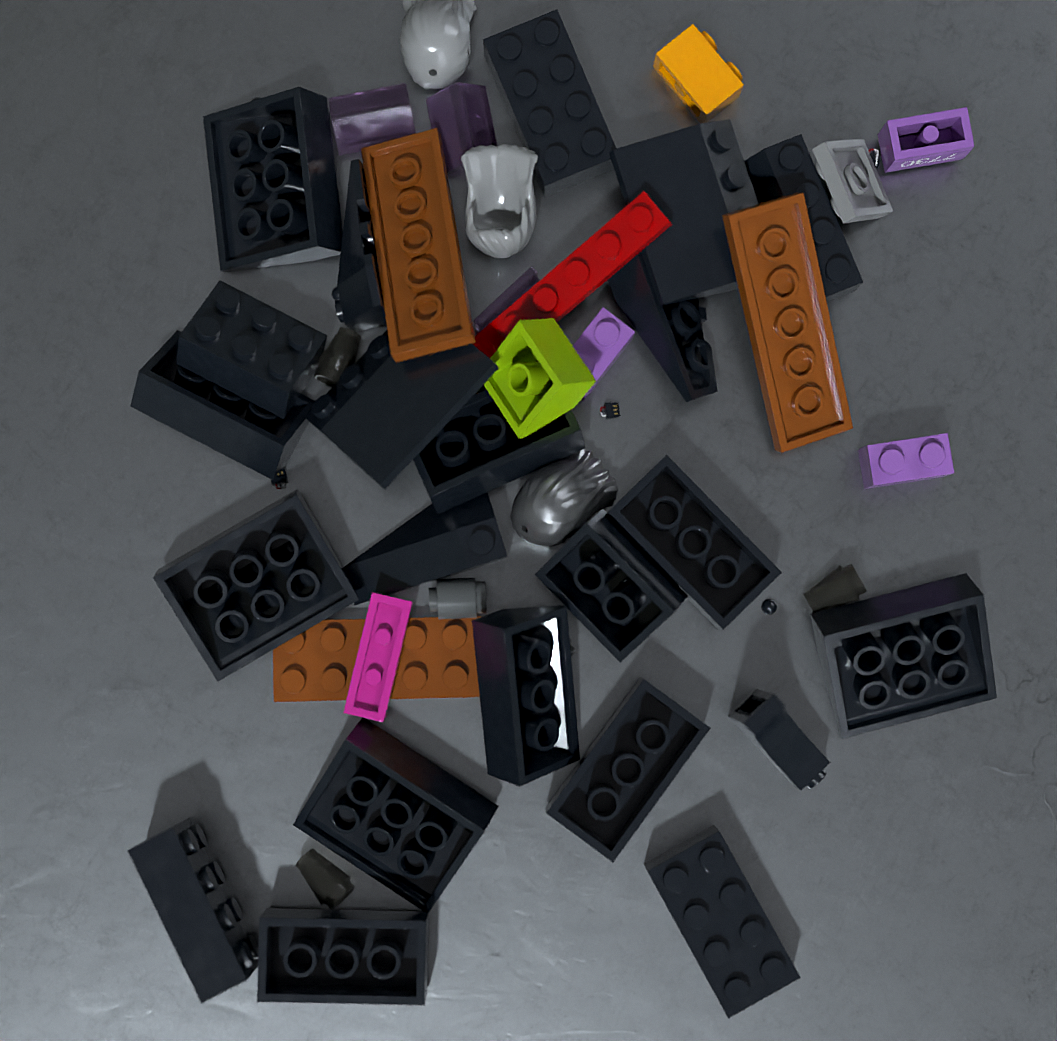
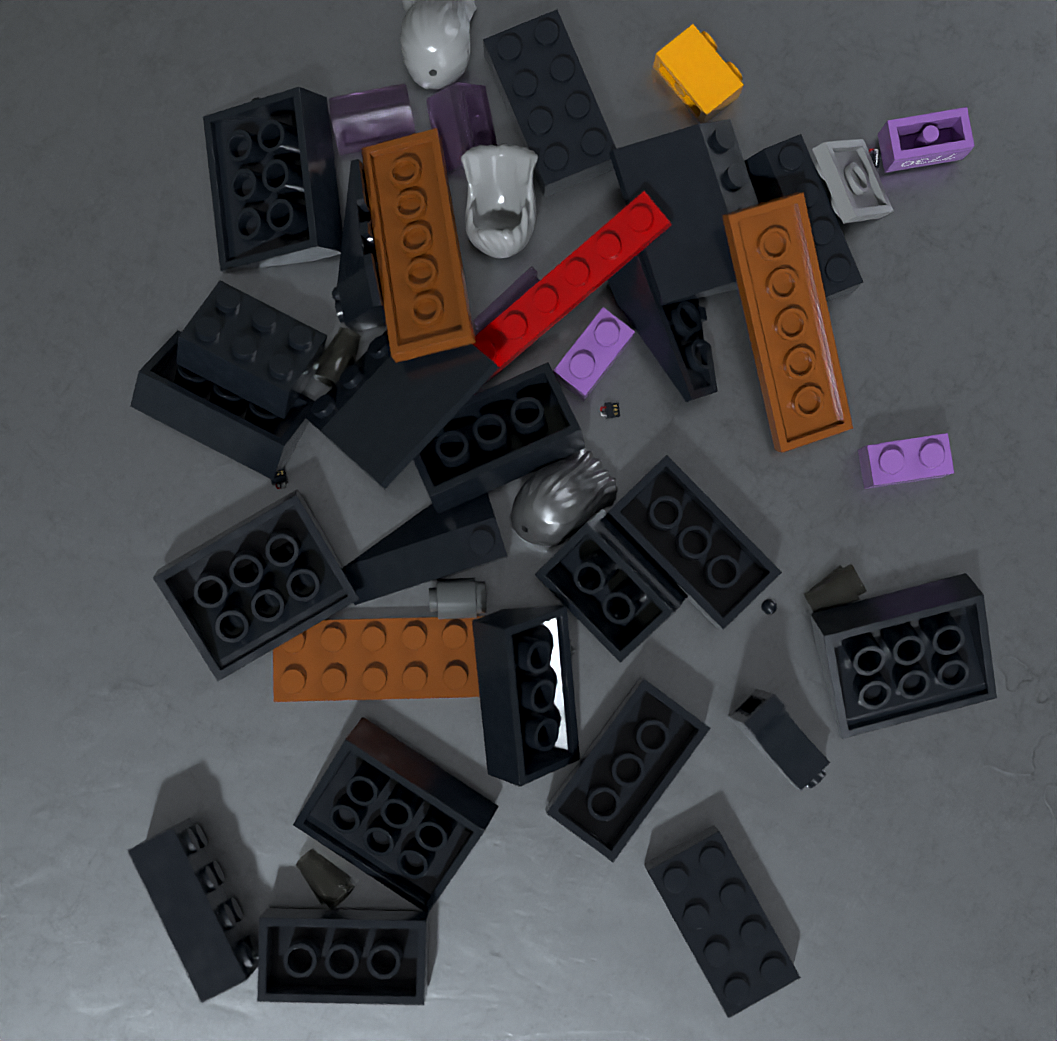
(378, 657): dark pink plate -> none
(537, 376): lime slope -> none

